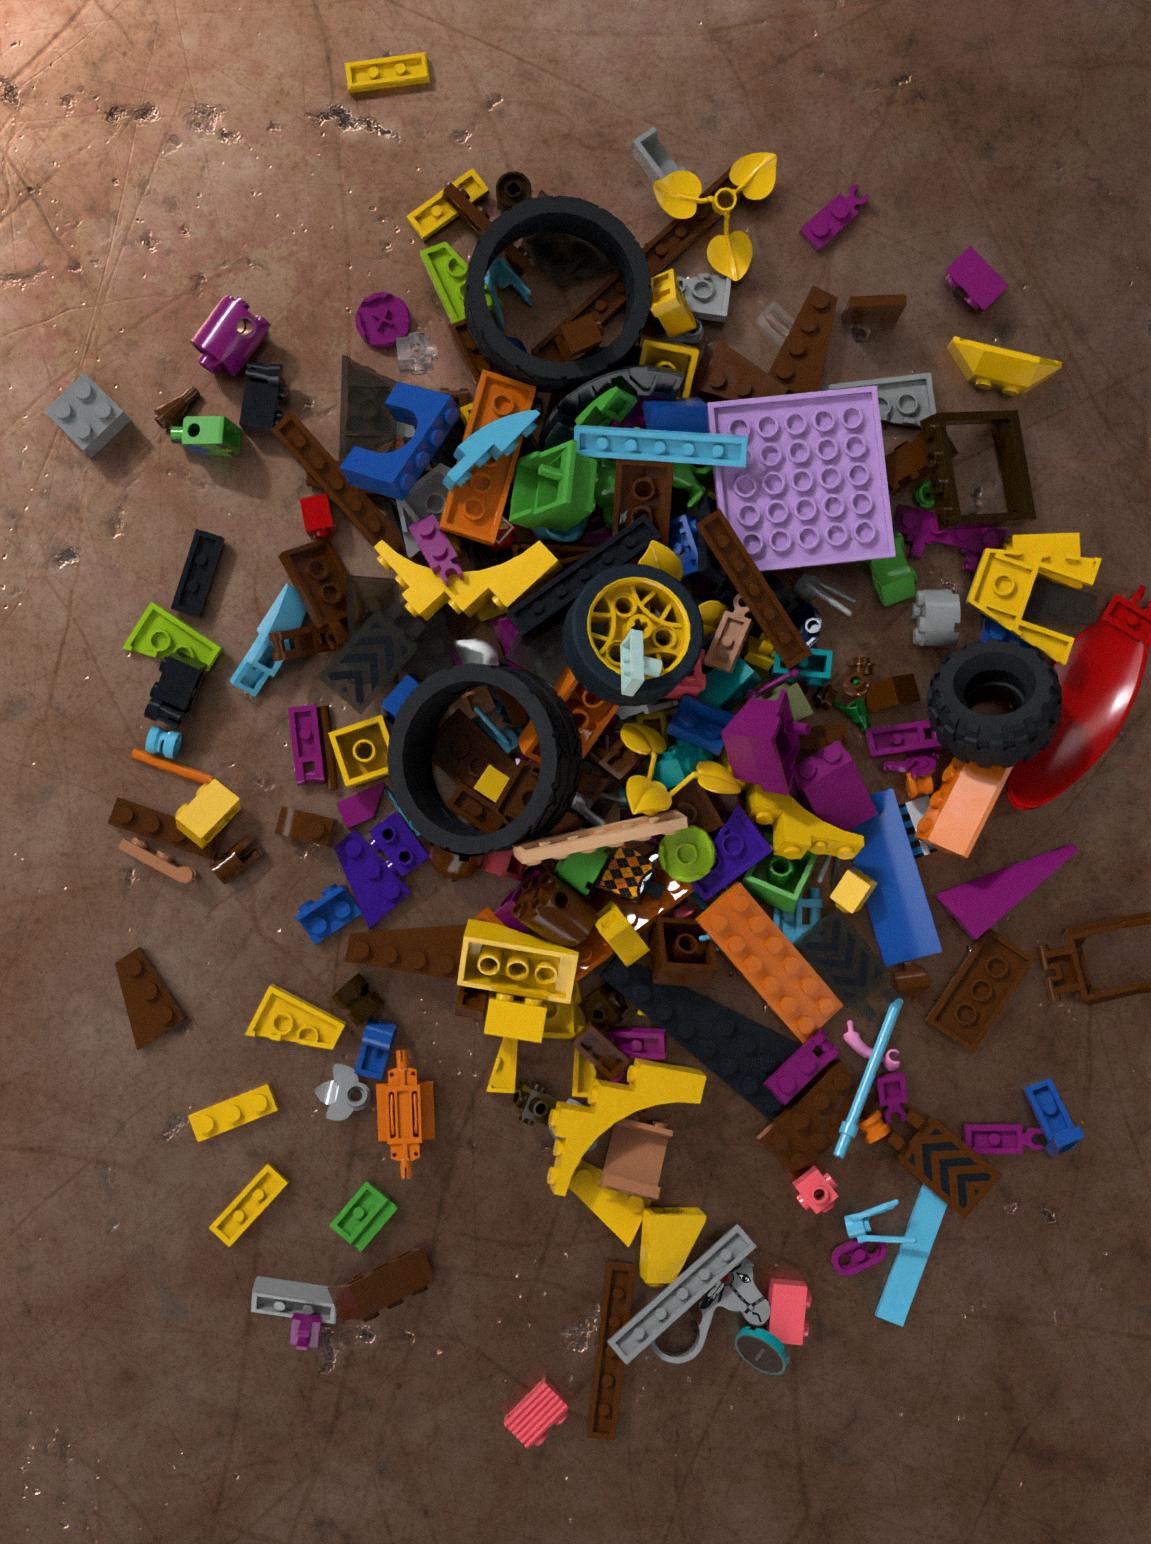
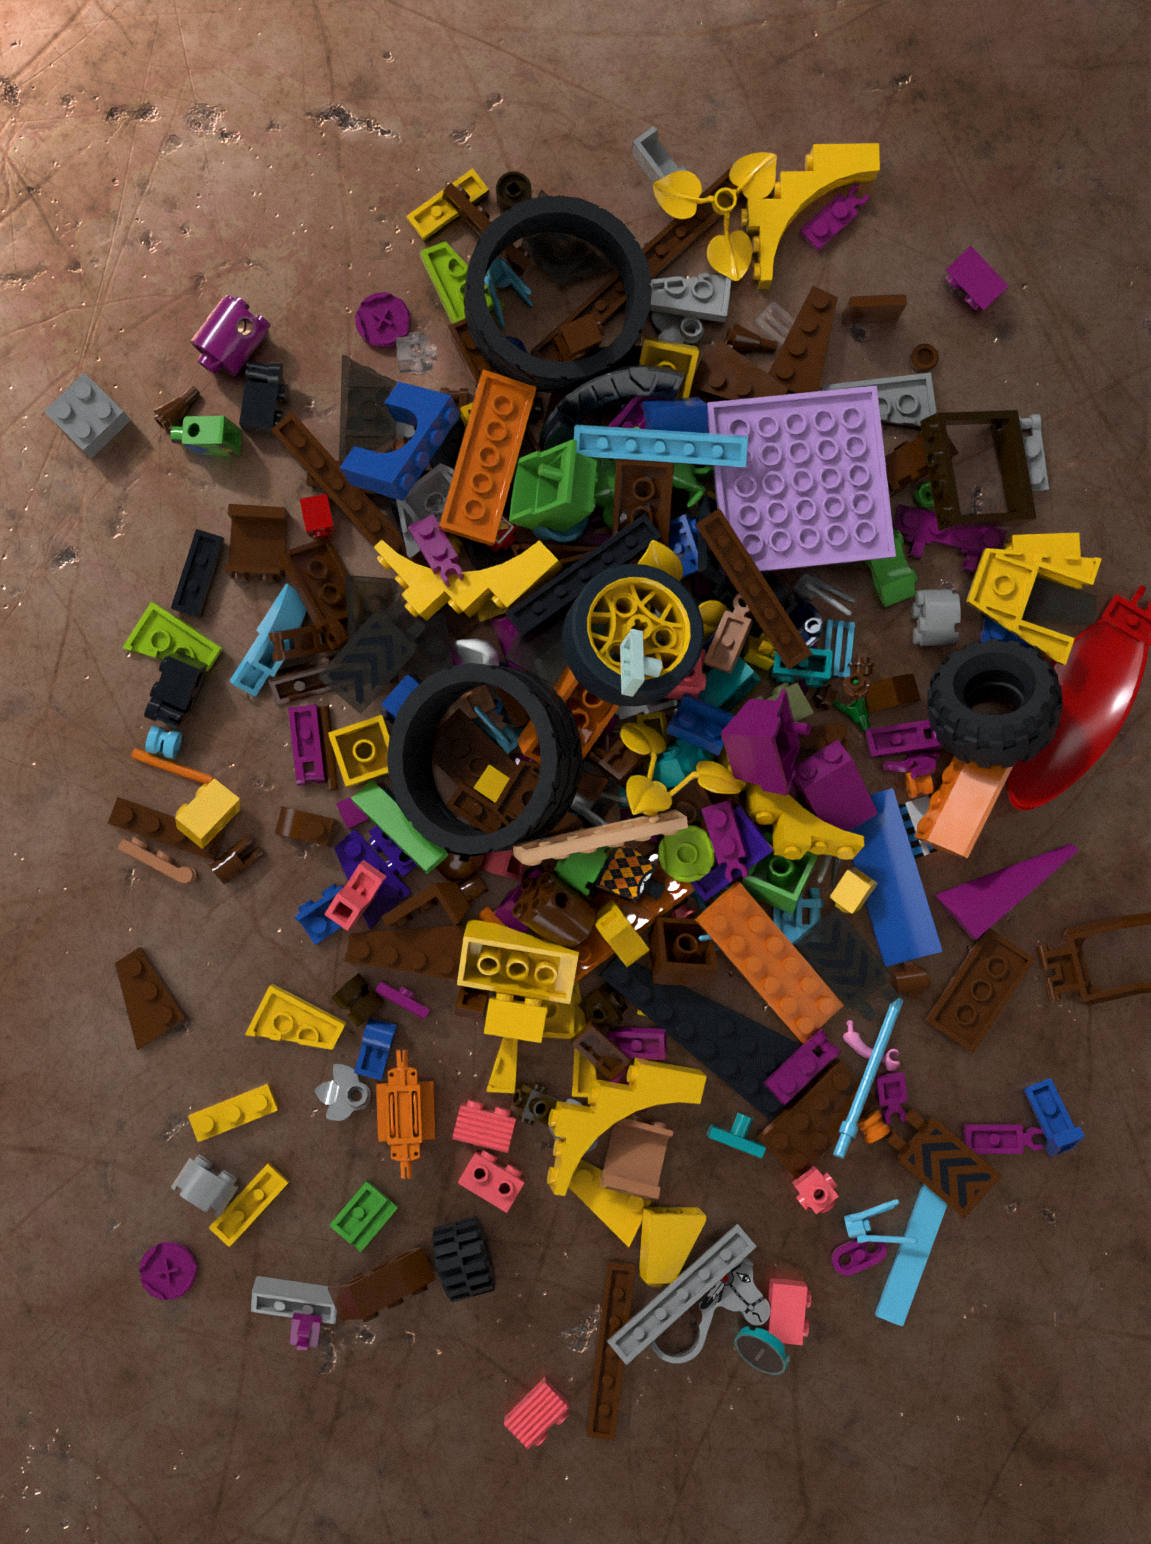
(168, 1270): none -> magenta tile
(205, 1185): none -> light grey brick
(256, 542): none -> reddish brown panel
(299, 681): none -> reddish brown slope
(356, 896): none -> coral brick
(387, 72): yellow tile -> none
(389, 818): none -> bright green tile
(403, 998): none -> magenta plate
(452, 895): none -> reddish brown plate
(463, 1259): none -> black wheel
(484, 1126): none -> coral brick
(491, 440): medium azure slope -> none
(492, 1180): none -> coral brick
(608, 406): bright green slope -> none
(670, 304): yellow tile -> none
(726, 837): none -> magenta plate
(738, 1136): none -> teal tile
(744, 339): none -> reddish brown cone
(793, 672): magenta hinge -> none
(825, 170): none -> yellow arch
(848, 649): none -> medium azure tile
(924, 358): none -> reddish brown tile
(1000, 367): yellow wedge -> none
(1035, 453): none -> light grey plate

